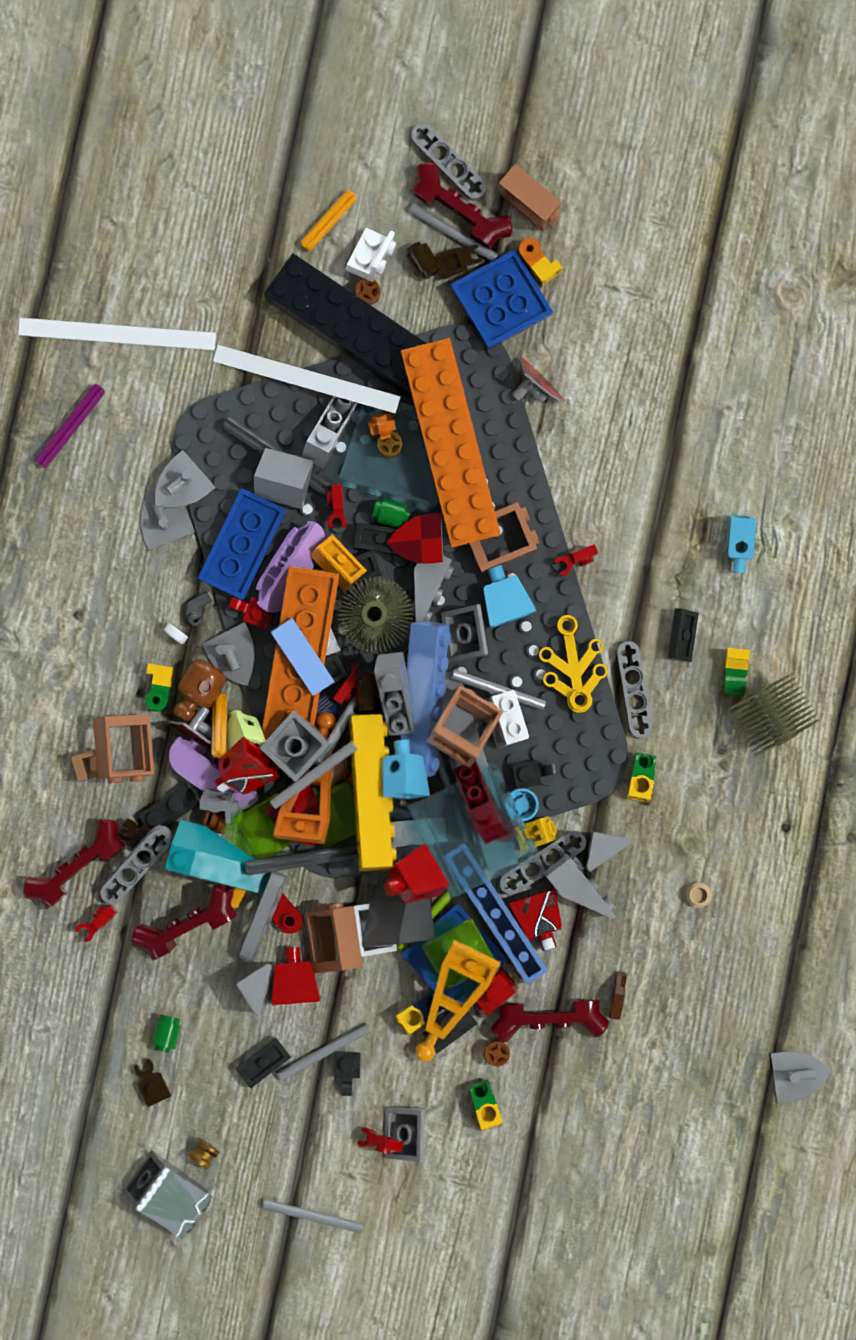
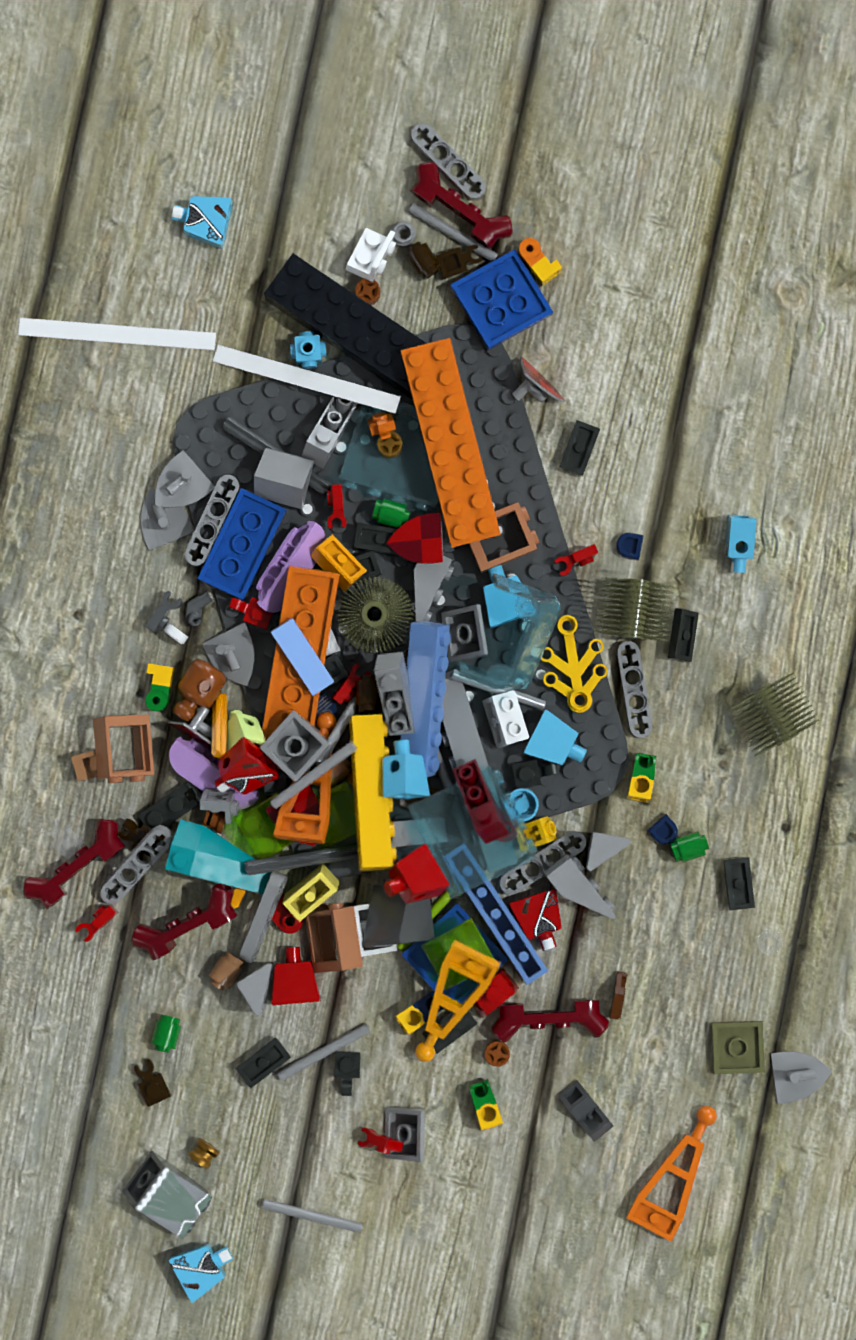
(70, 425): magenta axle -> none
(159, 618): none -> dark grey plate
(200, 1269): none -> medium azure torso
(205, 219): none -> medium azure torso
(214, 521): none -> light grey beam
(226, 971): none -> medium nougat brick
(308, 359): none -> medium azure brick
(311, 892): none -> light yellow brick
(328, 220): light orange axle -> none
(404, 226): none -> light grey plate
(455, 745): nougat window -> none
(530, 198): nougat window -> none
(542, 613): none -> clear light blue windscreen
(554, 741): none -> medium azure torso
(579, 448): none -> pearl dark grey plate
(585, 1111): none -> dark grey slope
(630, 545): none -> dark blue tile
(634, 609): none -> olive piece
(655, 1217): none -> orange plate
(664, 830): none -> dark blue tile
(689, 847): none -> green brick
(698, 895): tan plate -> none
(735, 671): leg -> none
(738, 1047): none -> olive tile
(739, 883): none -> pearl dark grey plate

